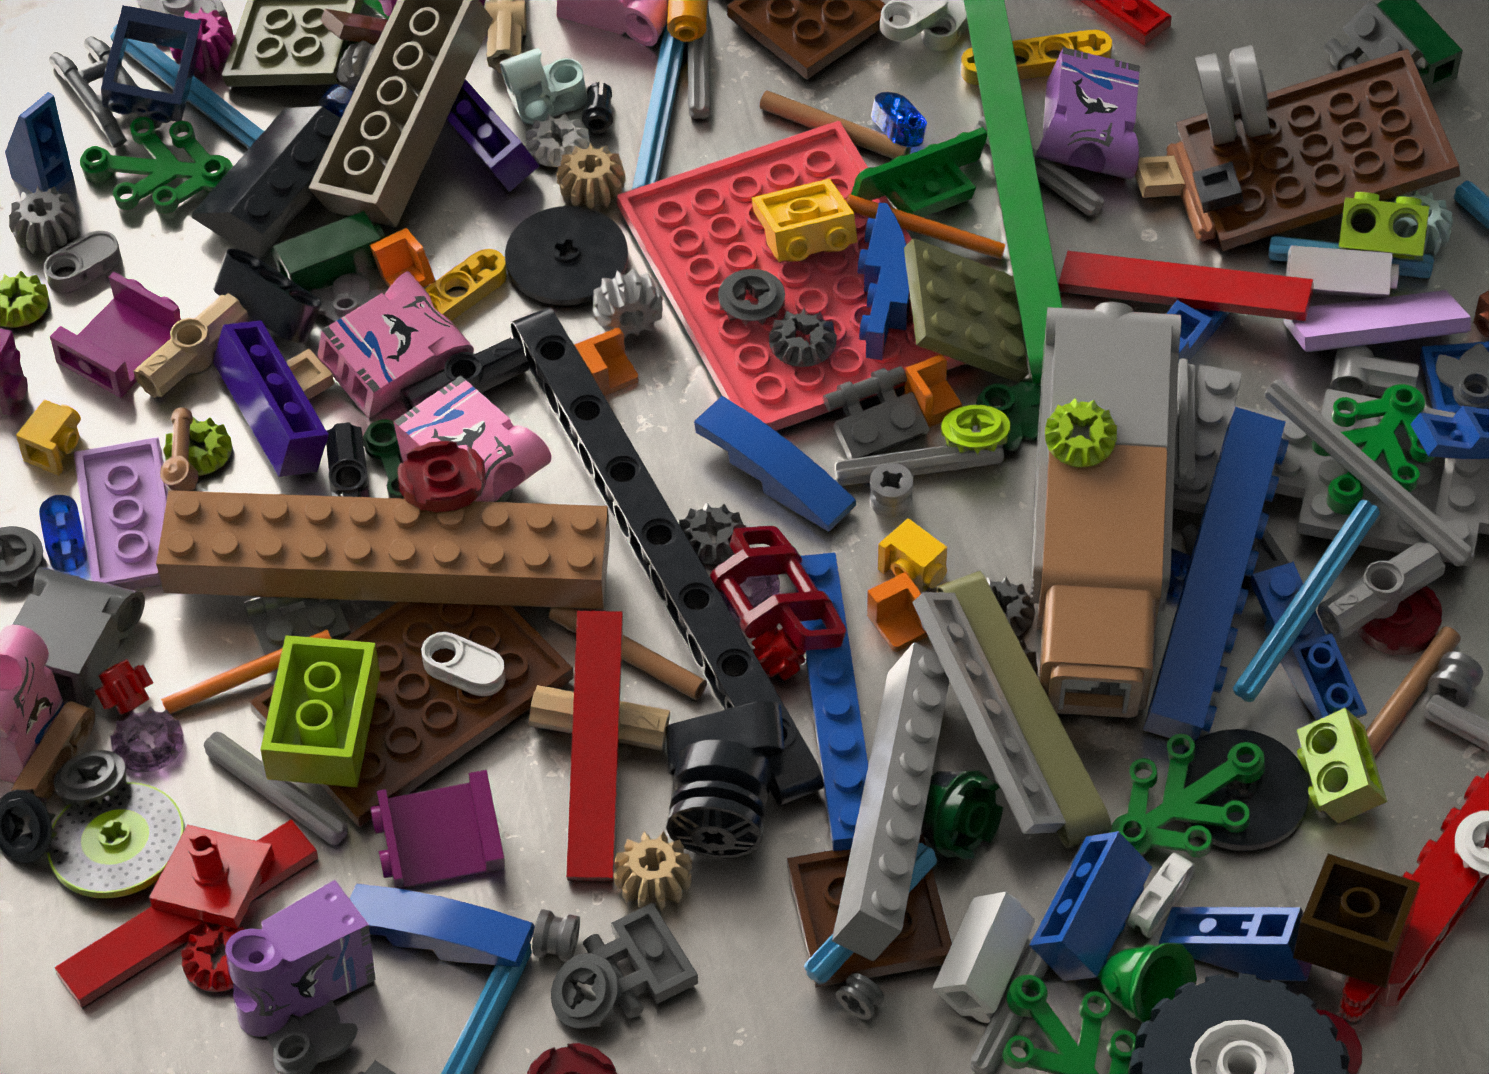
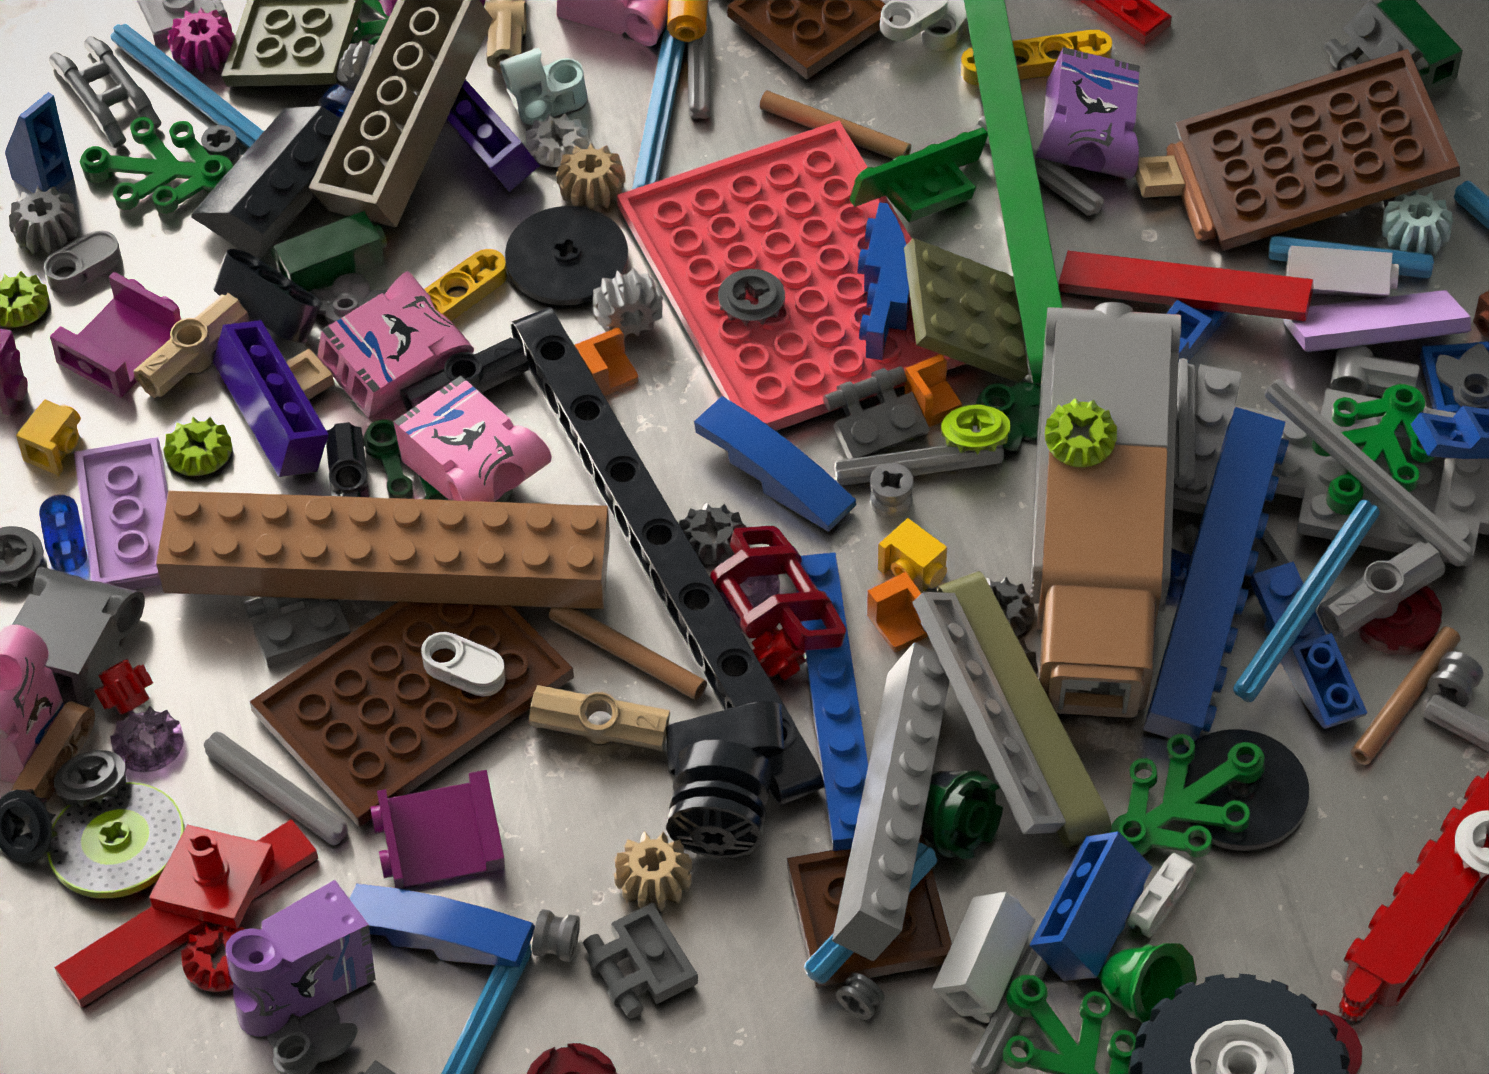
(156, 29): dark blue window -> none
(177, 470): medium nougat piece -> none
(221, 134): none -> dark grey bush
(227, 680): orange bar -> none
(320, 711): lime brick -> none
(353, 26): reddish brown tile -> none
(400, 254): orange panel -> none
(441, 476): dark red tile -> none
(568, 997): dark grey gear -> none
(595, 746): red tile -> none
(597, 114): black pin -> none
(794, 349): dark grey gear -> none
(805, 220): yellow plate -> none
(899, 119): clear blue beam -> none
(931, 228): orange bar -> none
(1217, 187): black plate -> none
(1233, 95): light grey wheel -> none
(1241, 939): blue slope -> none
(1347, 762): lime brick -> none
(1356, 920): dark brown brick -> none
(1382, 236): lime brick -> none

